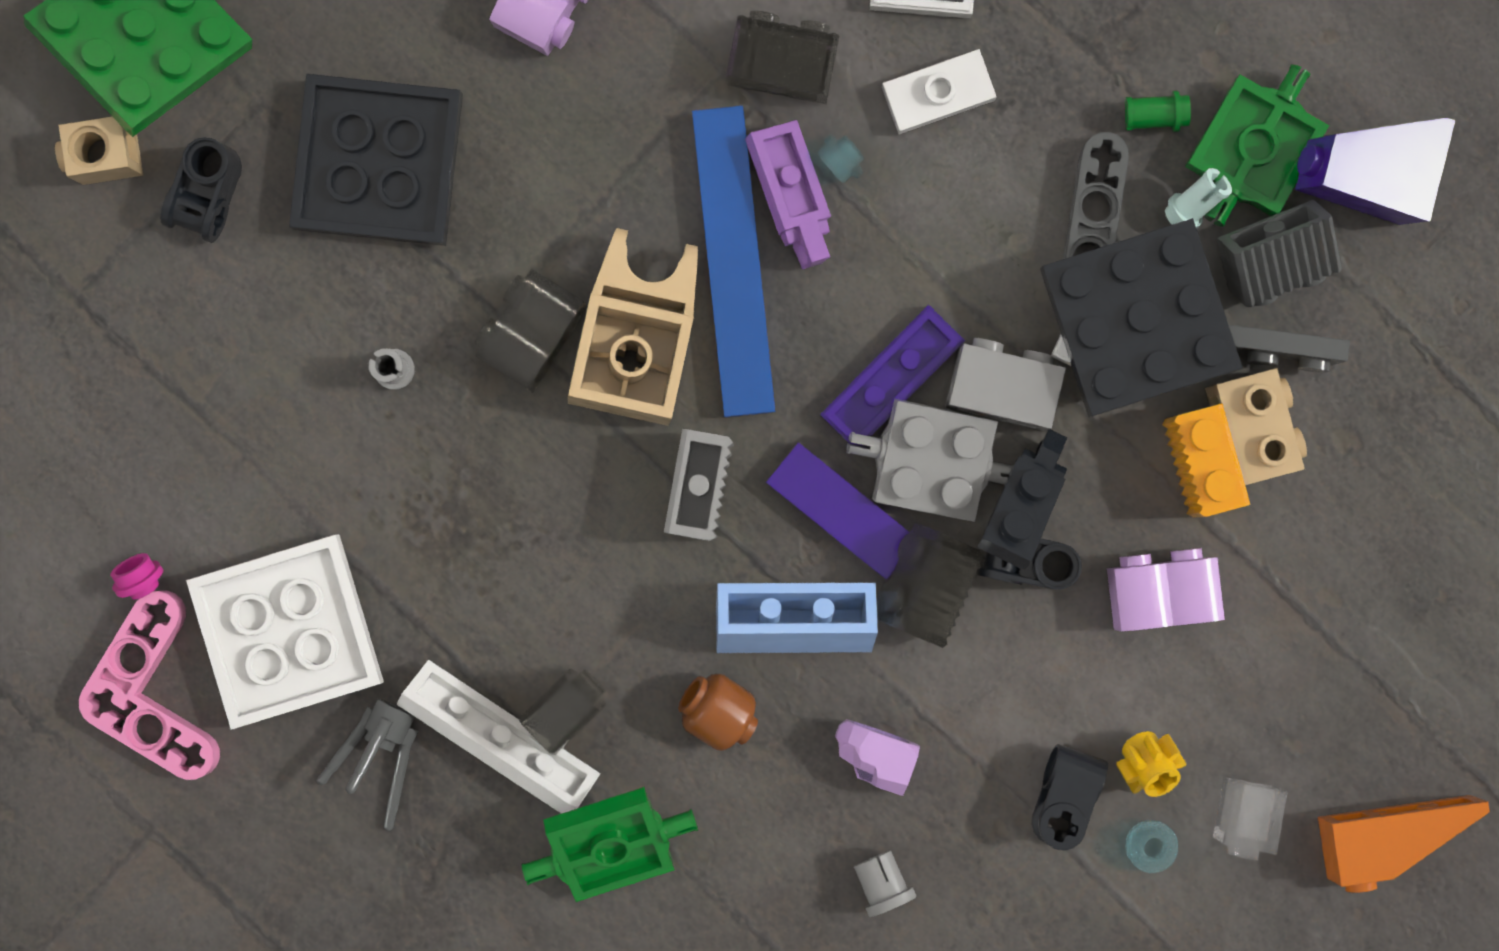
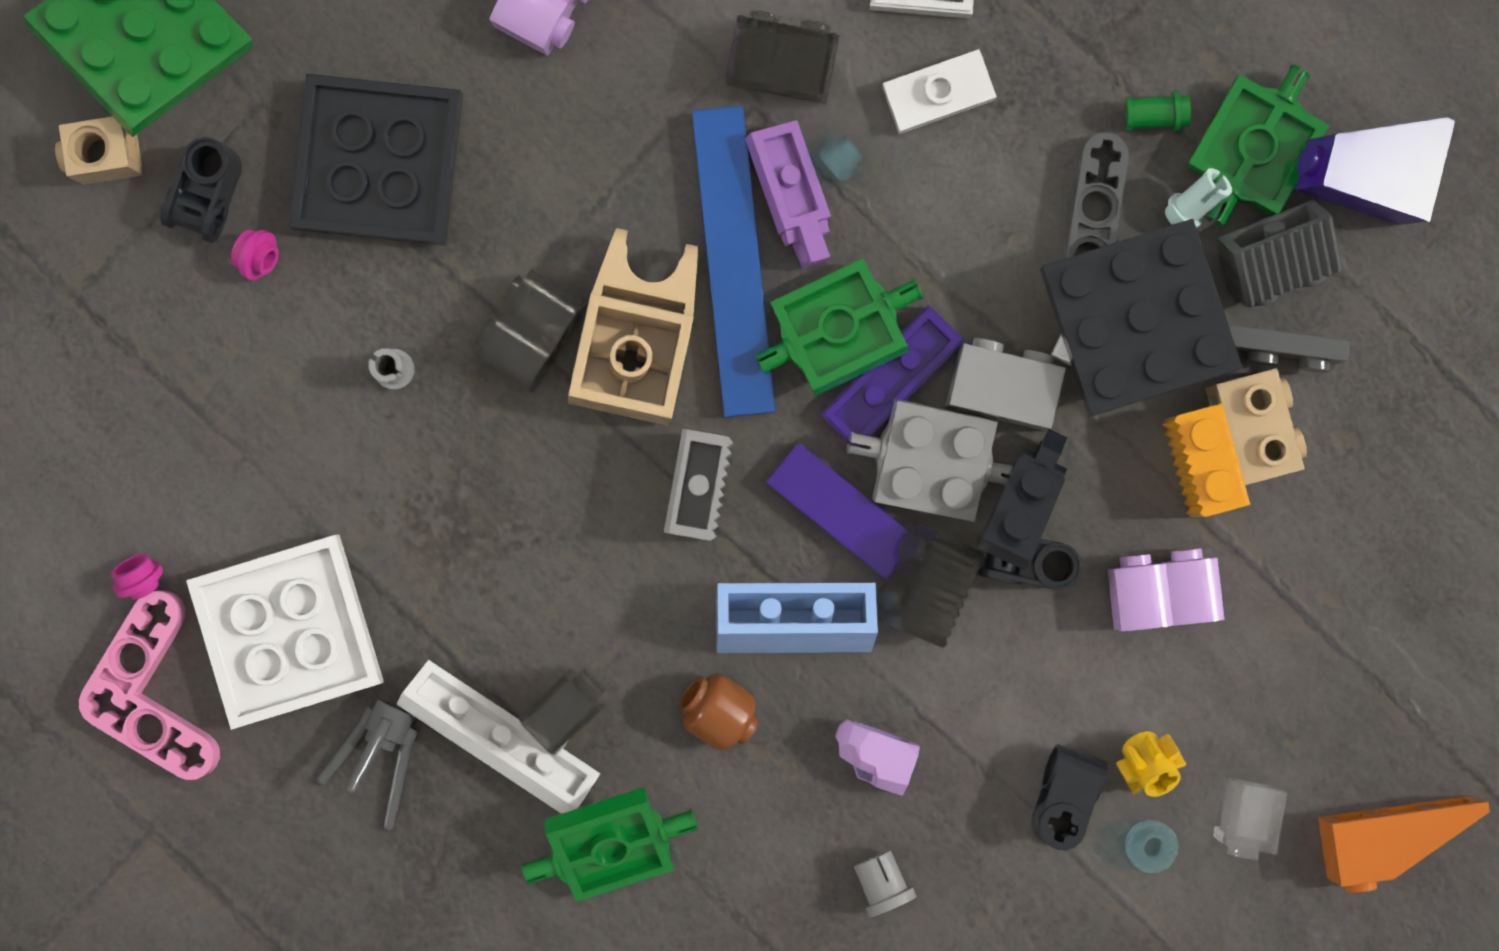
(255, 253): none -> dark pink plate
(839, 327): none -> green plate

